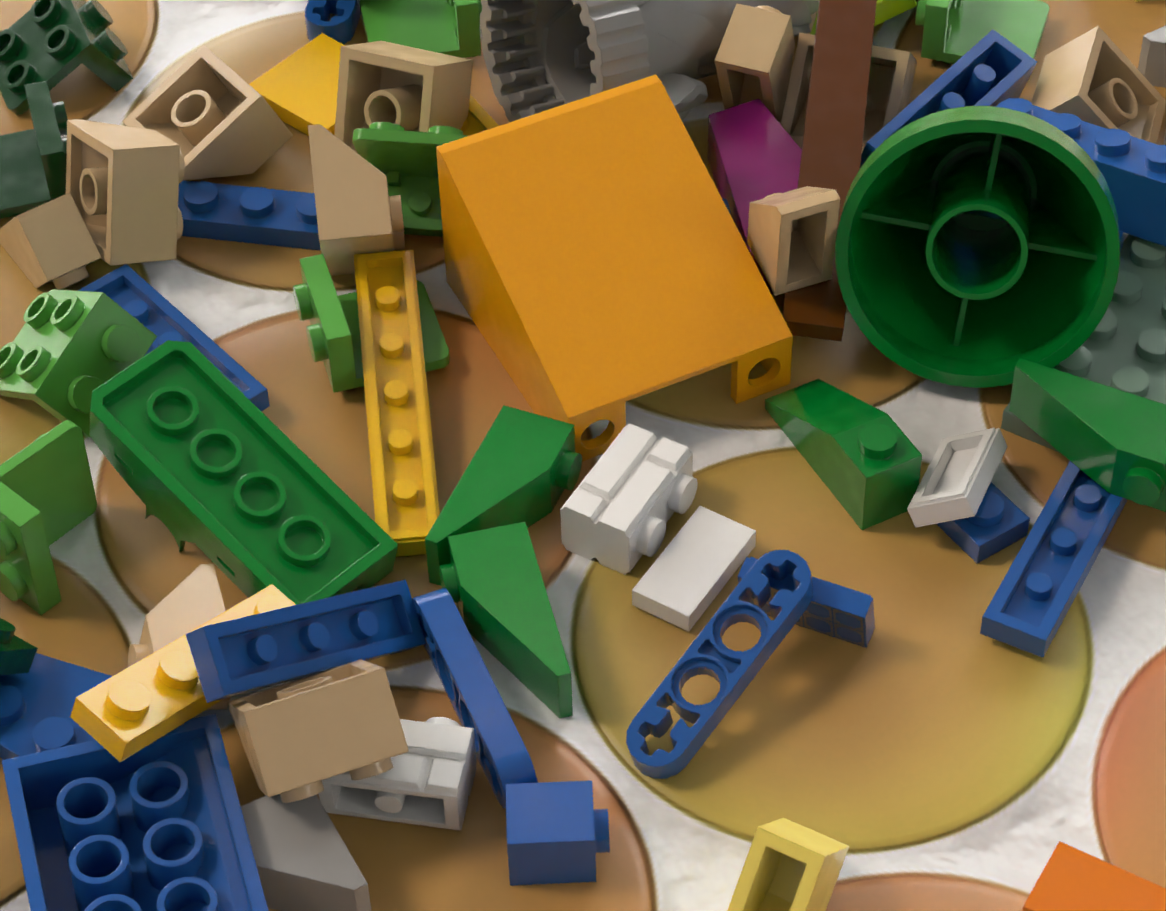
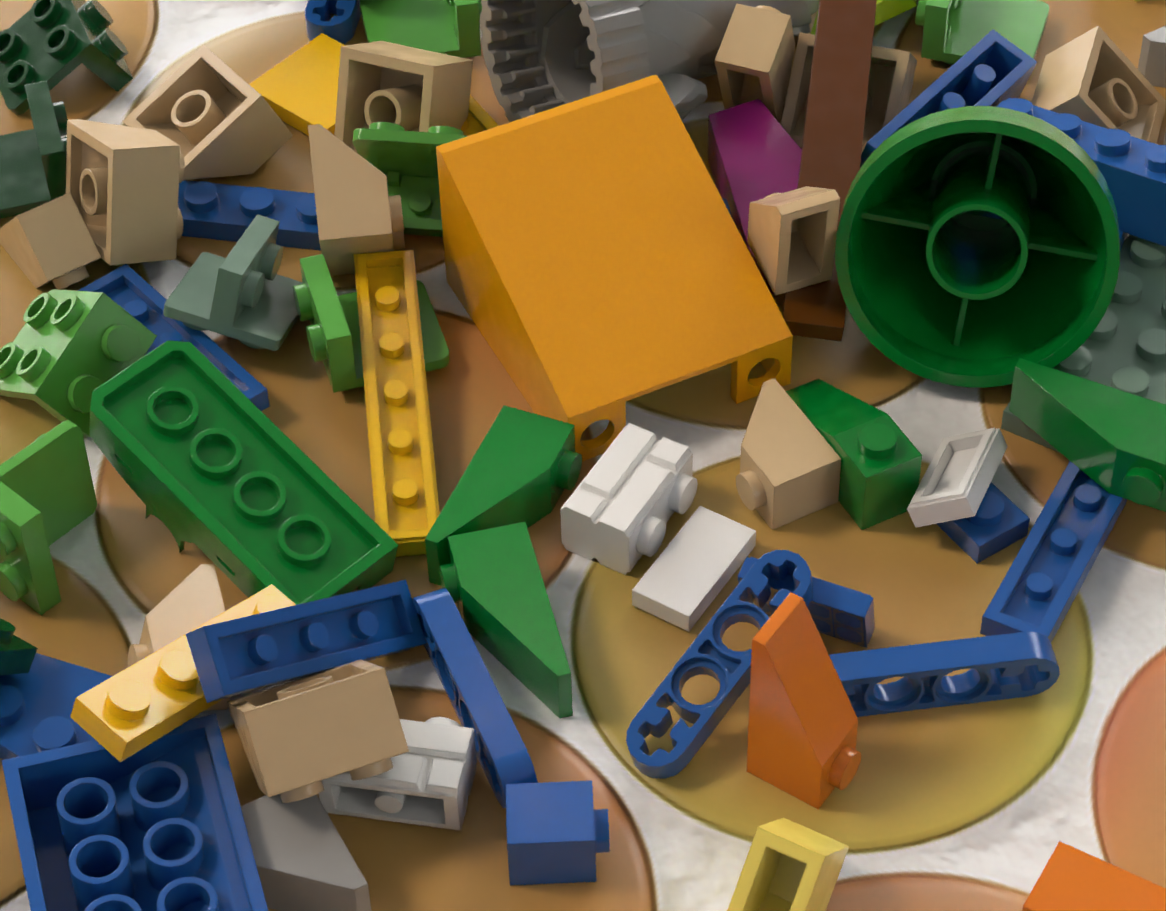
(240, 292): none -> sand green bracket
(785, 461): none -> tan slope
(798, 709): none -> orange slope
(998, 665): none -> blue beam

